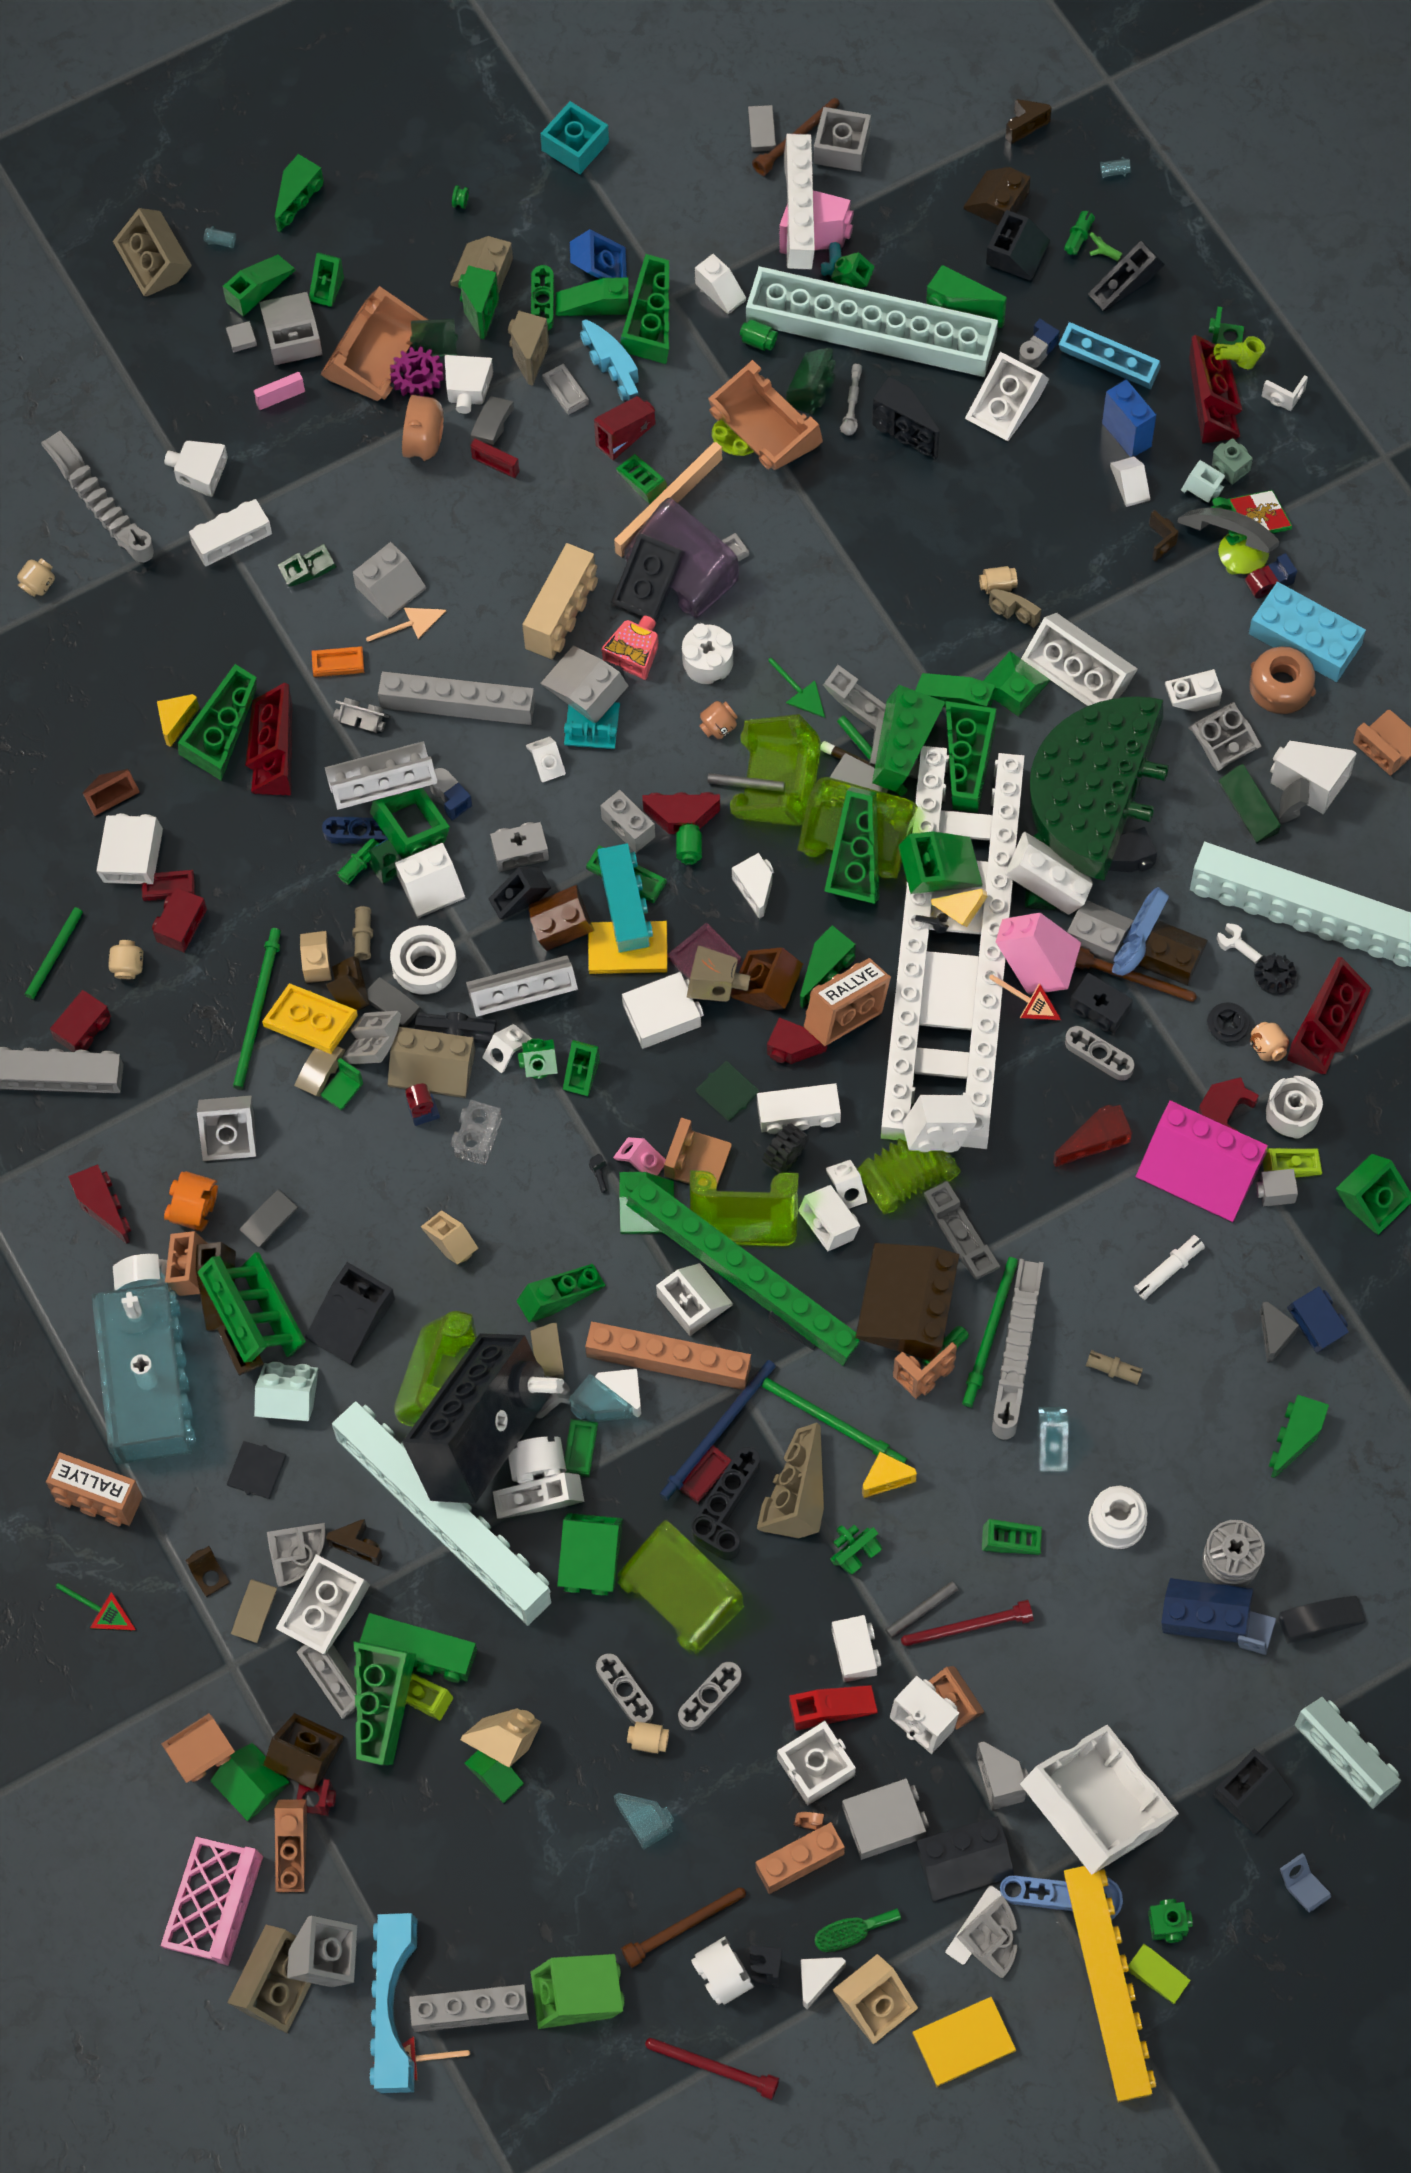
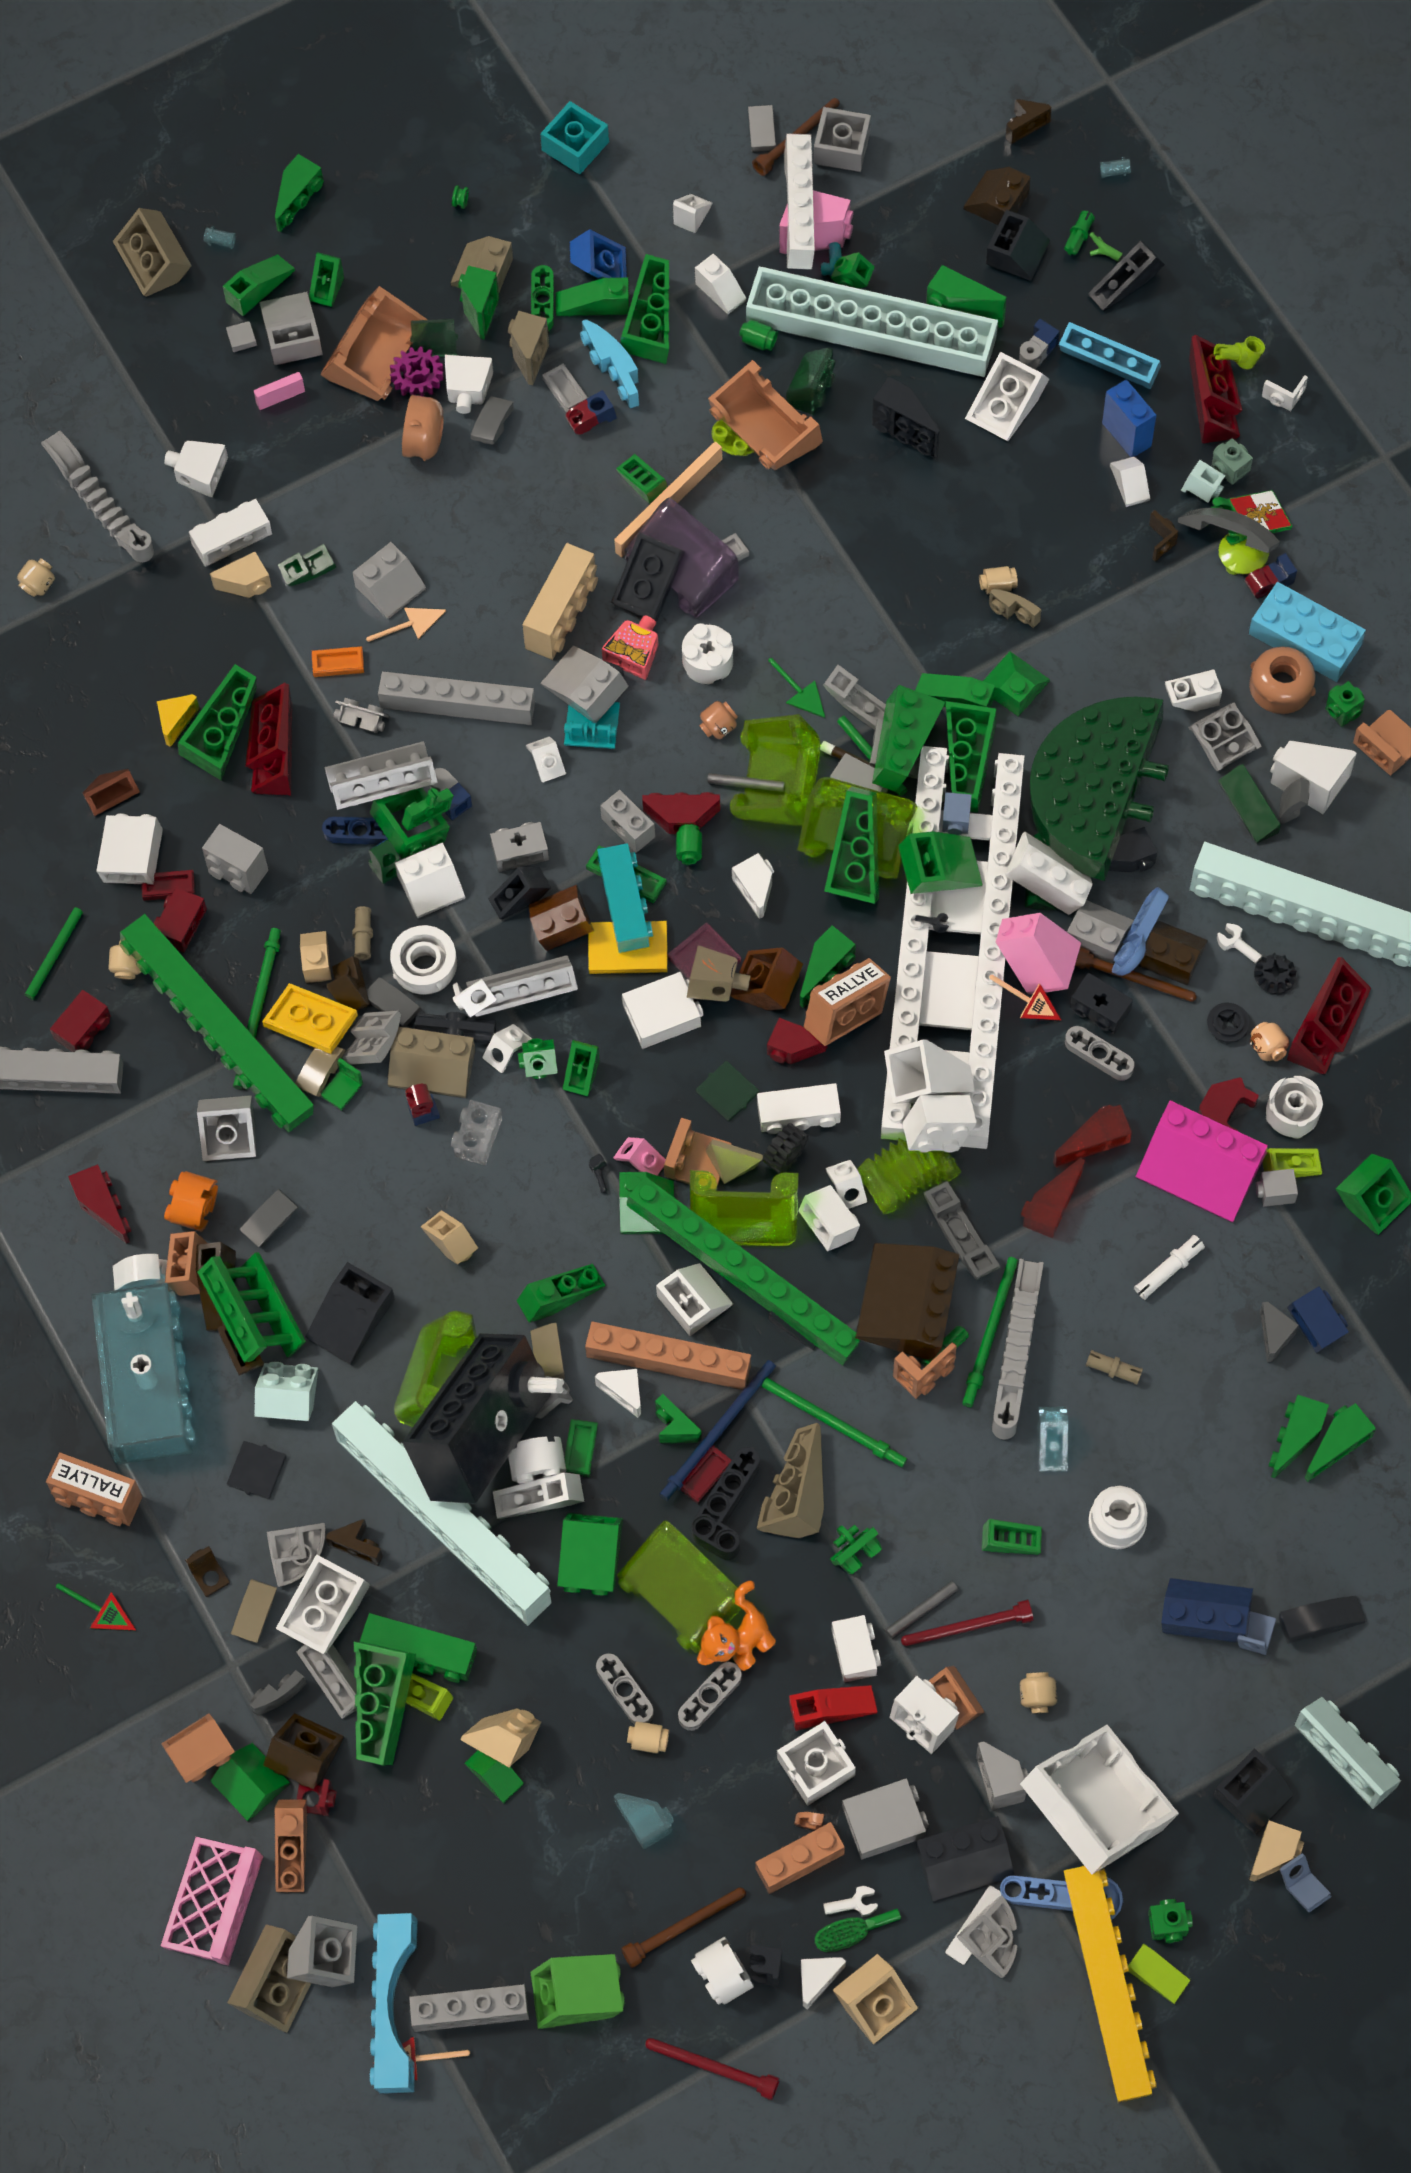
(216, 1023): none -> green brick
(235, 859): none -> light grey brick
(242, 577): none -> tan slope
(269, 1698): none -> dark grey slope
(356, 862): green axle -> none
(430, 807): none -> green plate
(463, 997): none -> white bracket
(495, 458): dark red tile -> none
(590, 413): none -> leg
(598, 1402): clear light blue slope -> none
(623, 426): dark red slope -> none
(680, 1428): none -> green slope
(690, 212): none -> white slope
(723, 1641): none -> orange animal
(731, 1160): none -> dark tan slope
(850, 422): light grey piece -> none
(853, 1903): none -> white bar
(887, 1475): yellow slope -> none
(925, 1070): none -> white slope
(956, 813): none -> sand blue brick
(961, 906): yellow slope -> none
(964, 2041): yellow tile -> none
(1038, 1692): none -> tan head
(1050, 1202): none -> clear red slope
(1077, 661): white slope -> none
(1219, 329): green bracket -> none
(1229, 1567): light grey wheel -> none
(1276, 1849): none -> tan slope
(1345, 703): none -> green brick
(1346, 1433): none -> green slope

